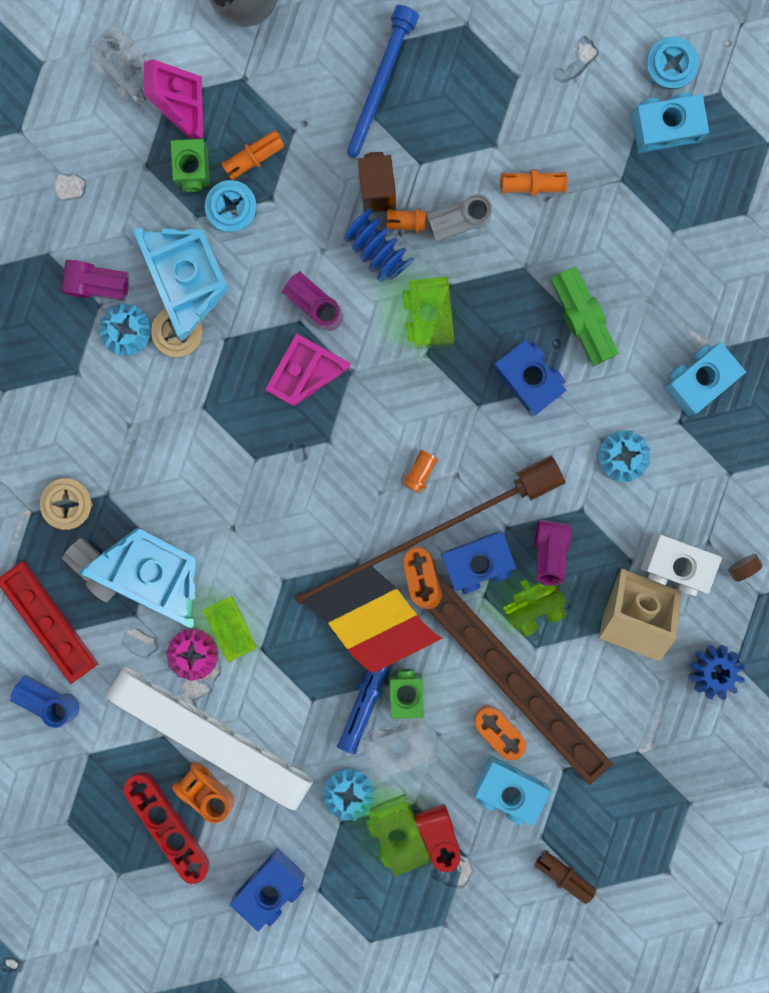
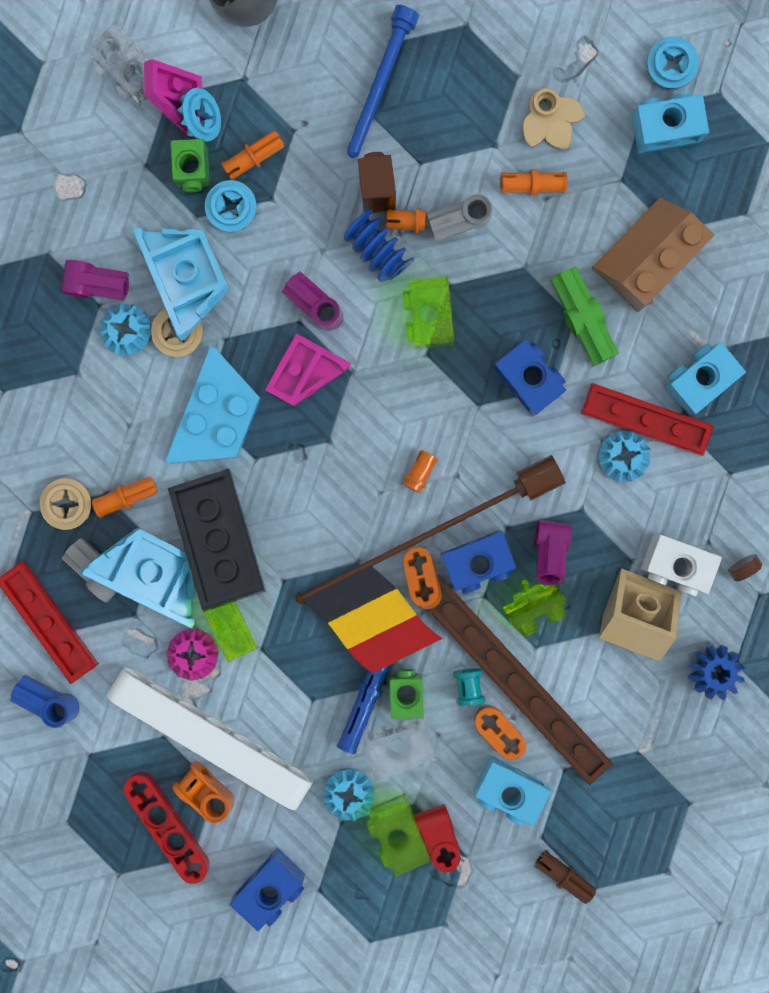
(124, 497): none -> orange axle
(206, 107): none -> medium azure gear
(215, 415): none -> medium azure wing
(216, 540): none -> black tile
(469, 687): none -> teal bush
(554, 123): none -> tan plate
(647, 419): none -> red tile
(652, 252): none -> medium nougat slope

